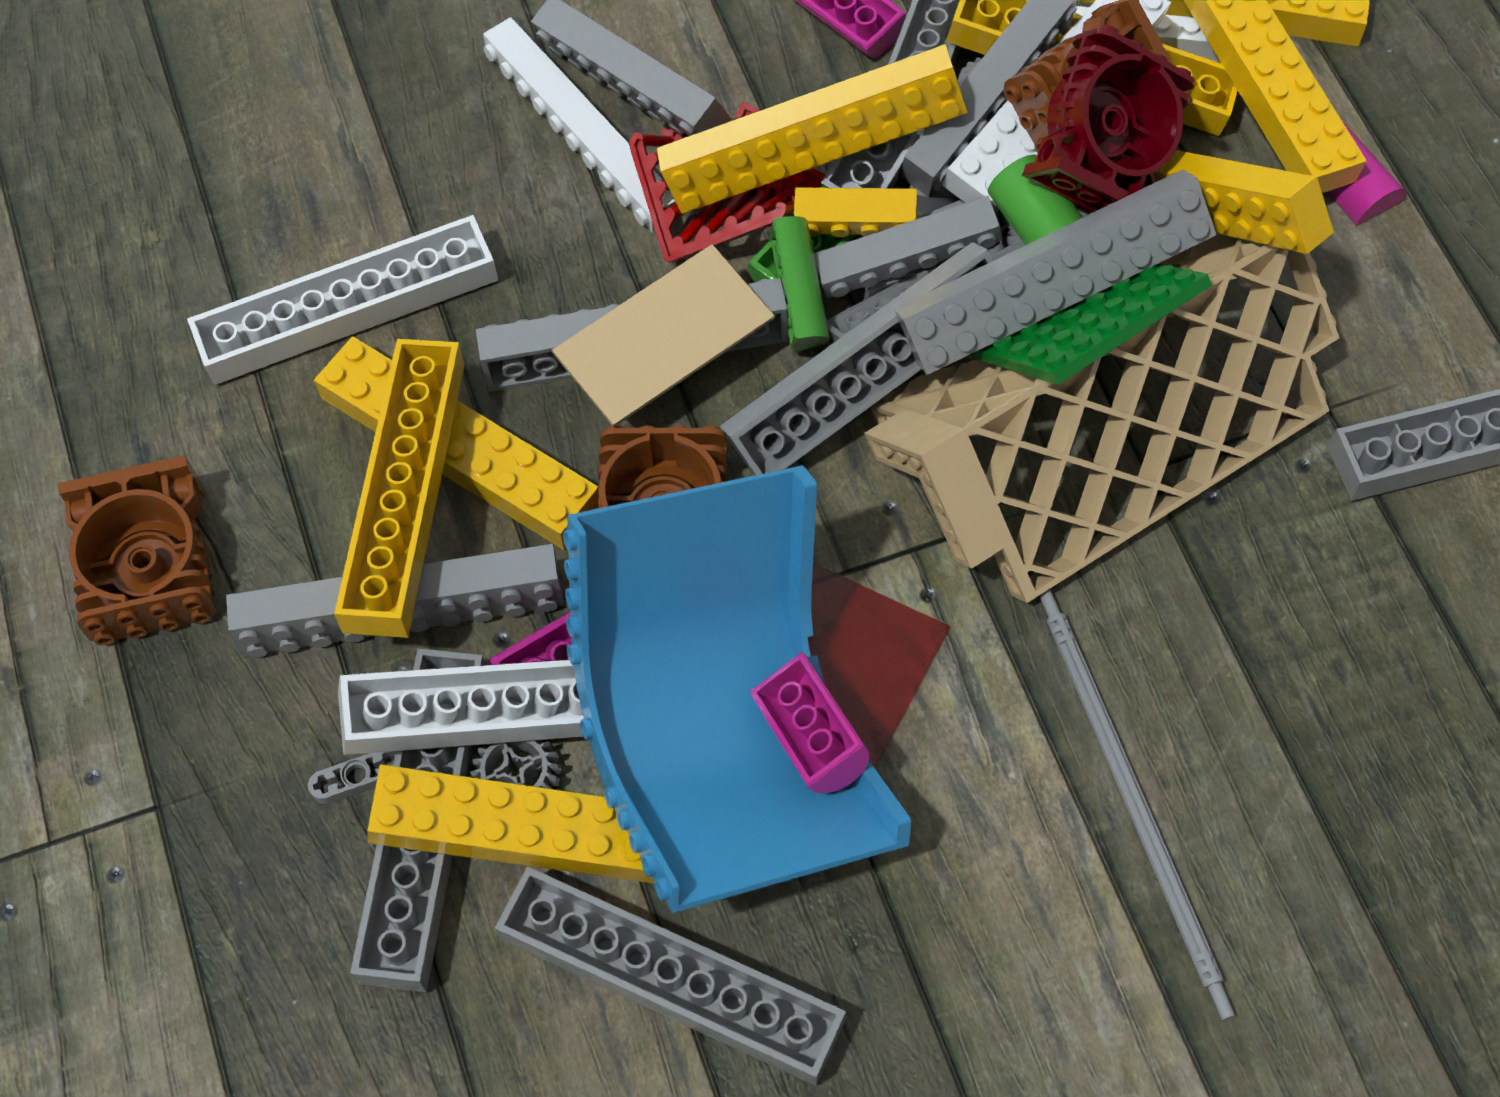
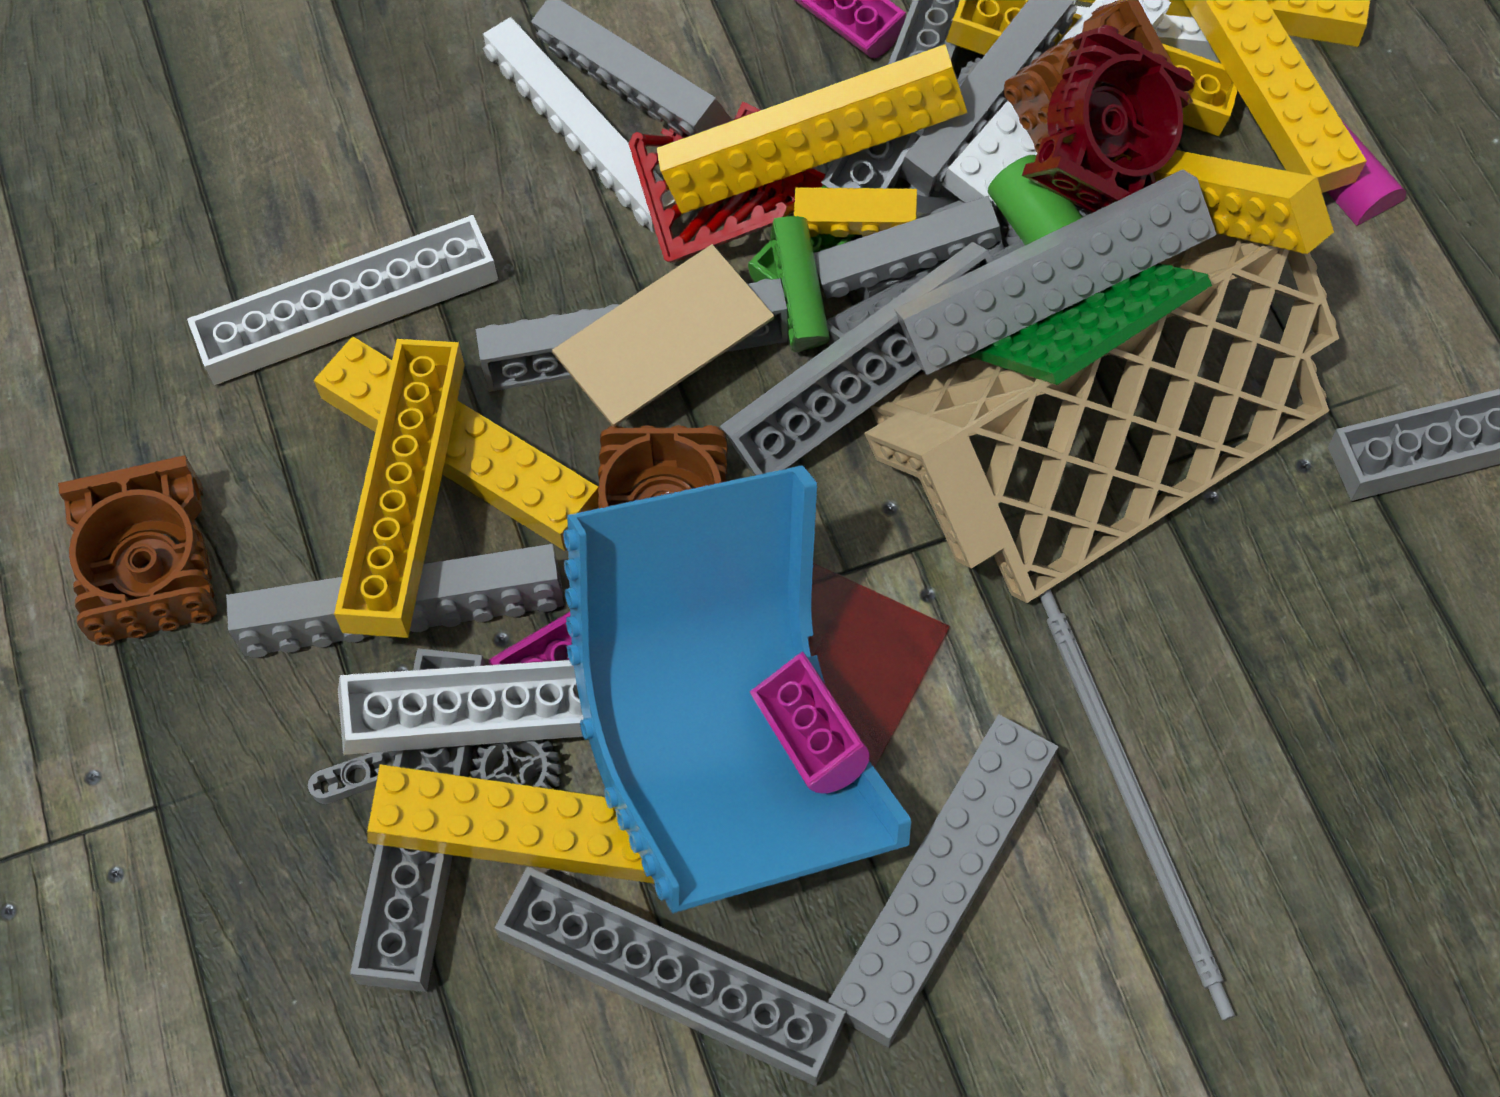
(942, 880): none -> light grey brick

